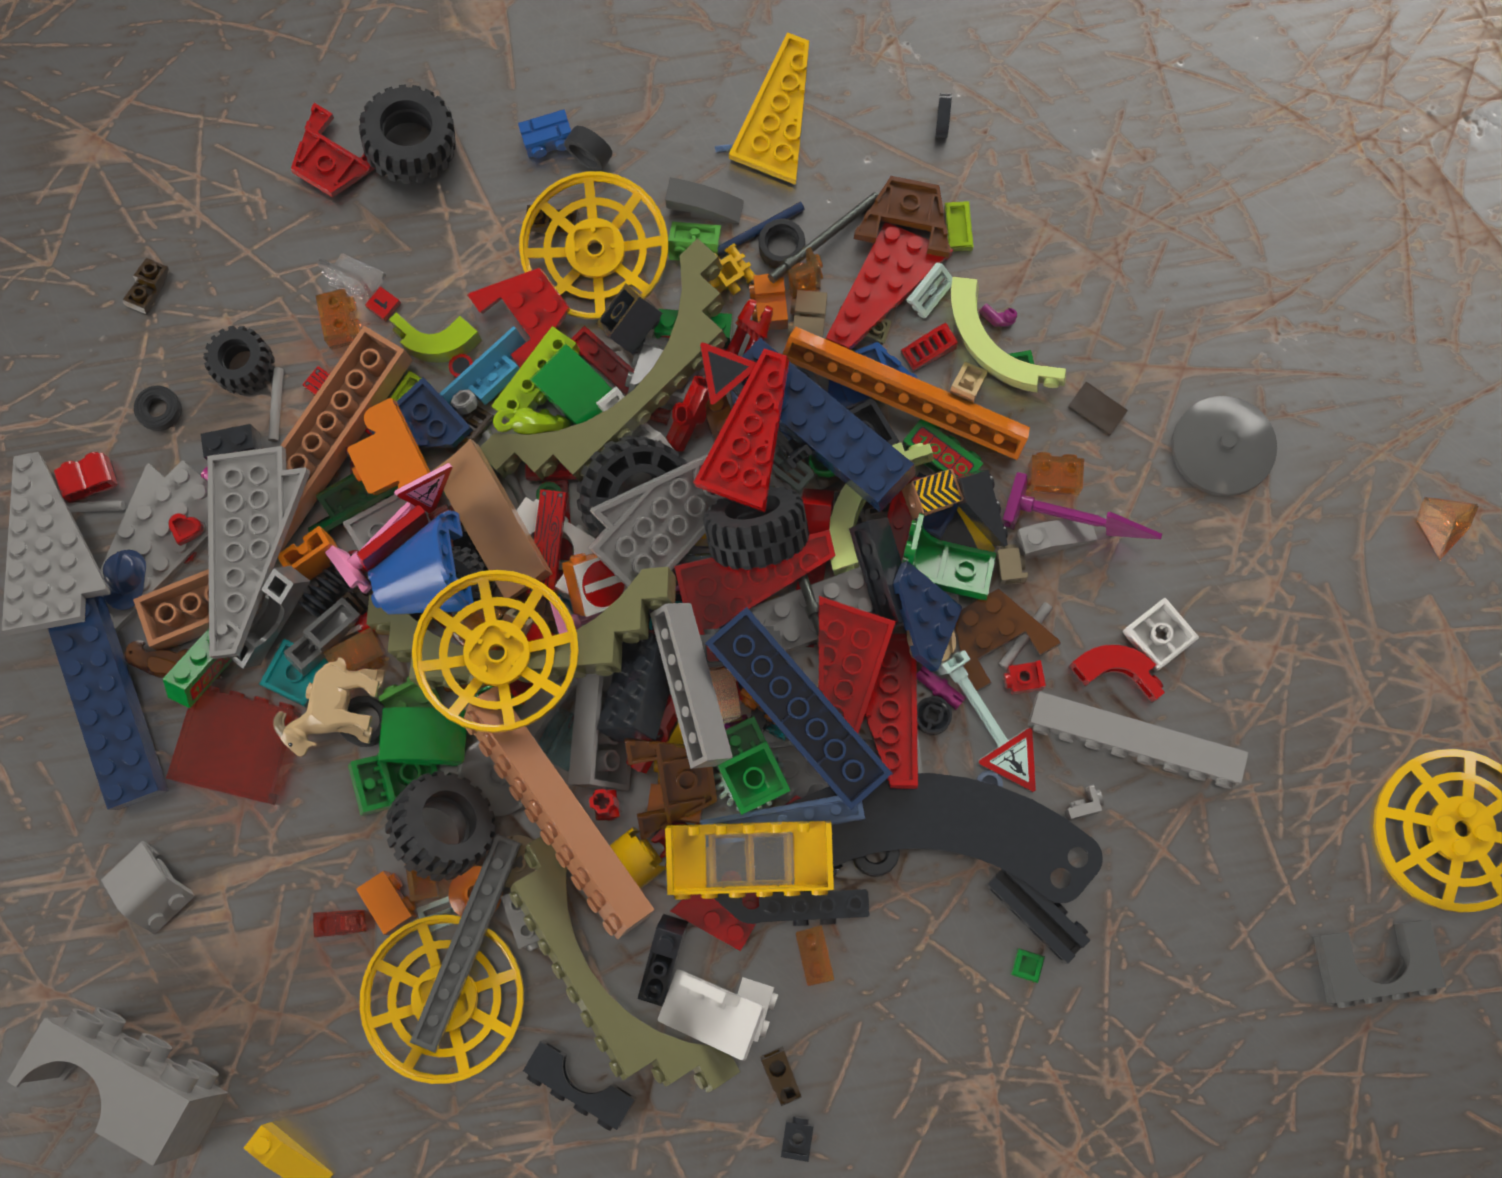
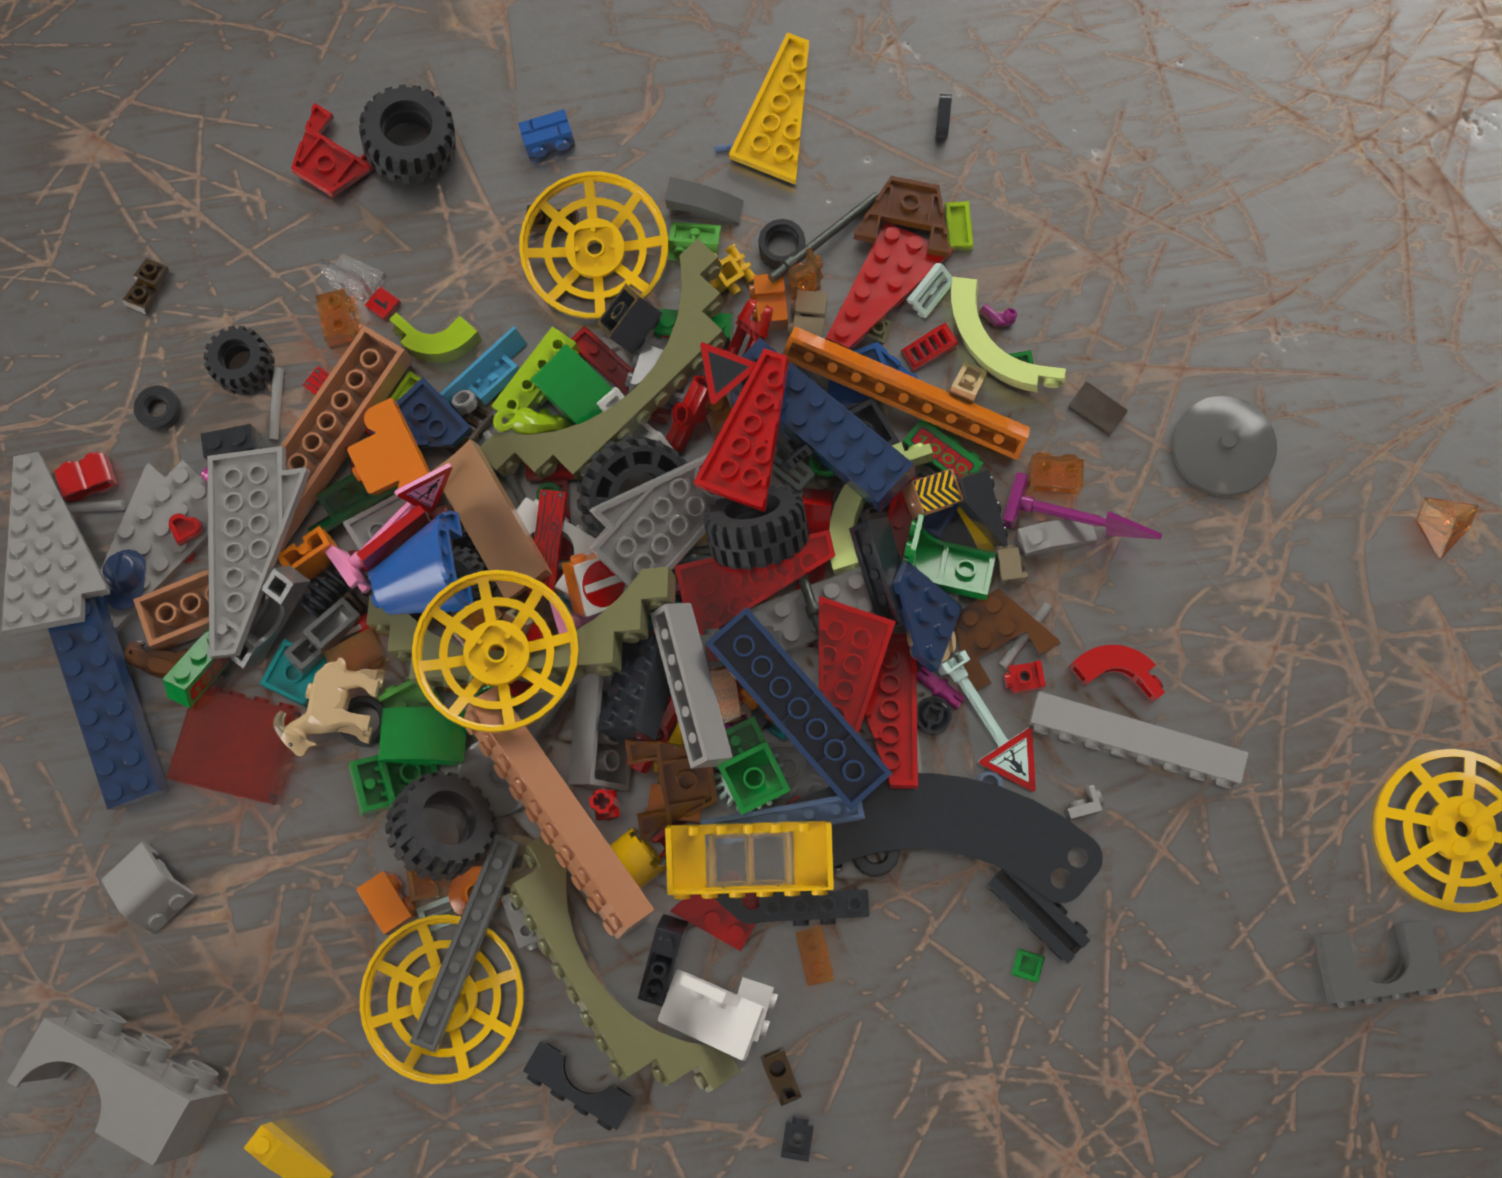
(338, 923): clear red leg -> none
(459, 364): tile -> none
(531, 301): red wing -> none
(557, 739): clear light blue panel -> none
(588, 148): black tyre -> none
(755, 231): dark blue bar -> none
(1160, 618): white brick -> none

